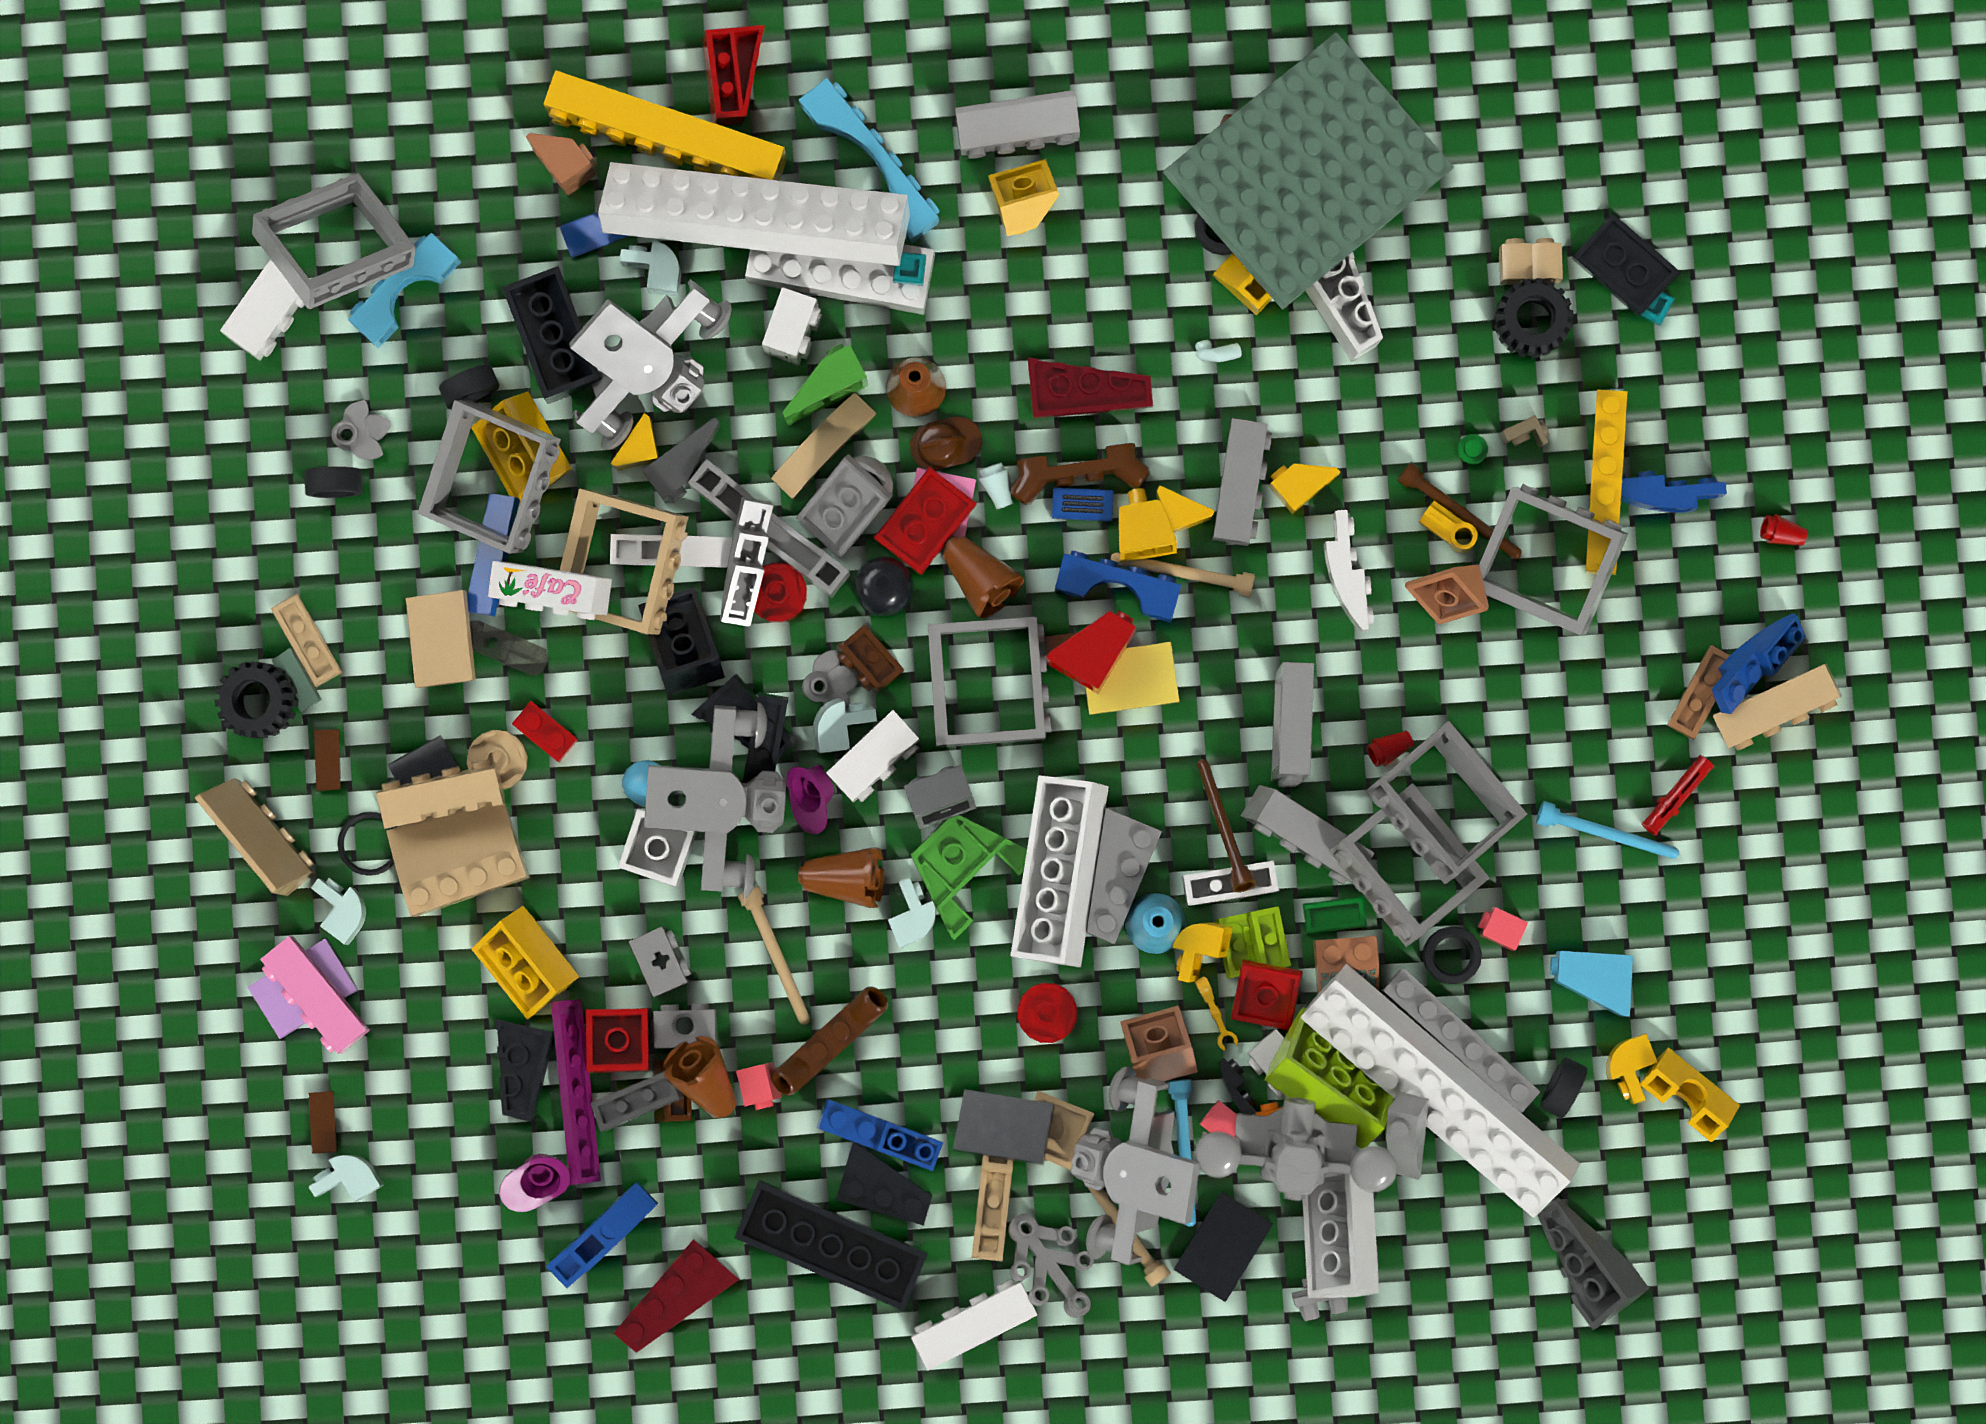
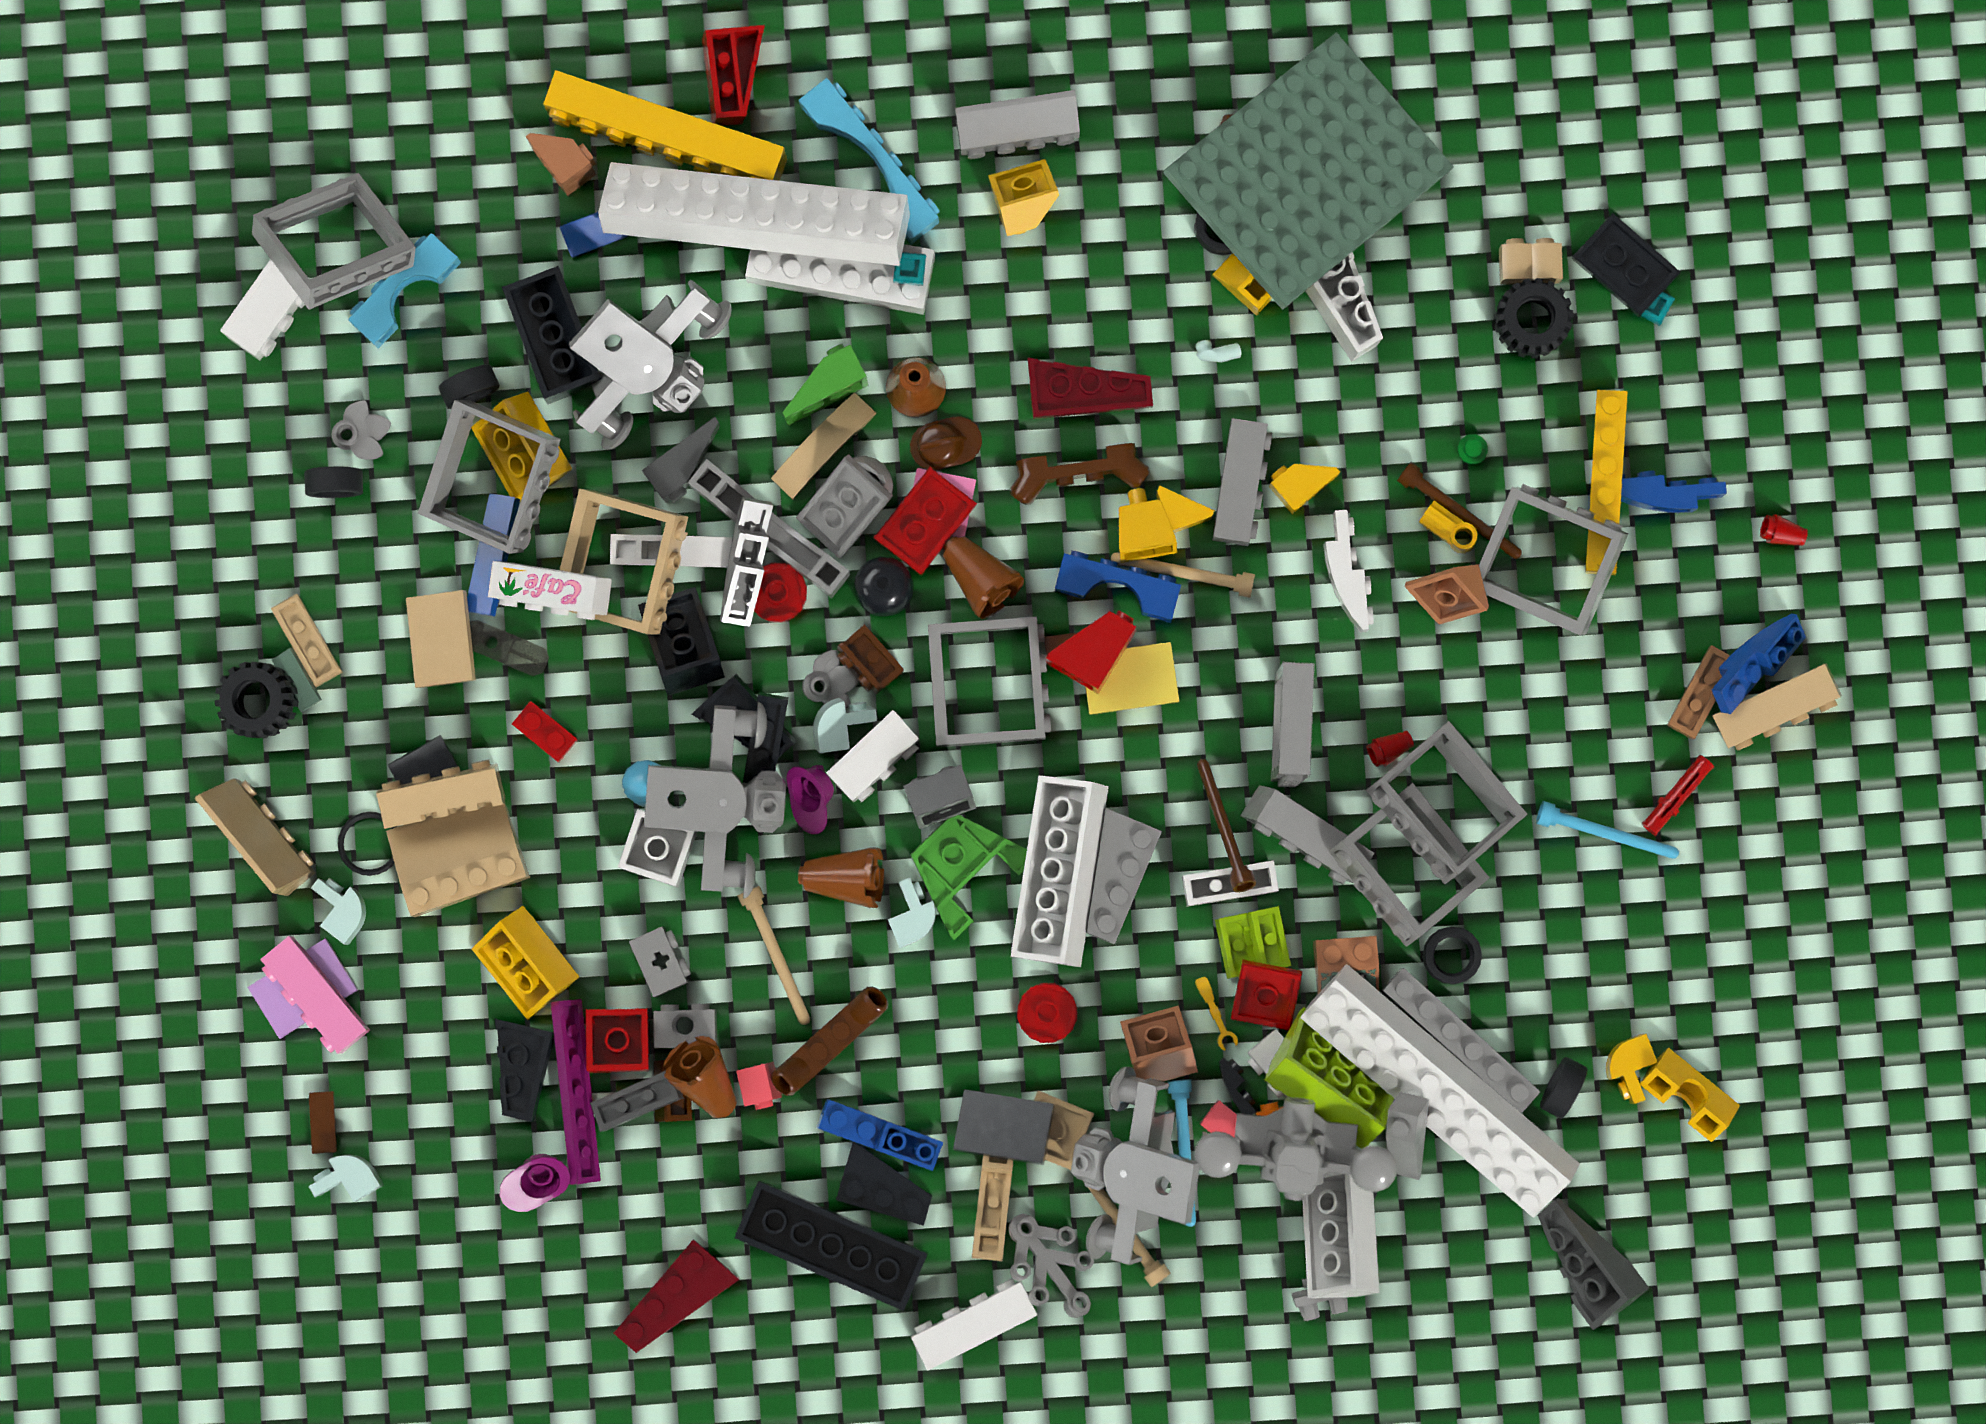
(327, 759): reddish brown piece -> none
(502, 749): tan tile -> none
(602, 1235): blue slope -> none
(638, 448): yellow slope -> none
(663, 267): light aqua brick -> none
(791, 326): white brick -> none
(996, 484): light aqua cone -> none
(1082, 504): blue tile -> none
(1144, 933): medium azure cone -> none
(1200, 940): yellow brick -> none
(1223, 1246): black tile -> none
(1334, 915): green tile -> none
(1502, 928): coral brick -> none
(1519, 433): dark tan bracket -> none
(1597, 977): medium azure slope -> none

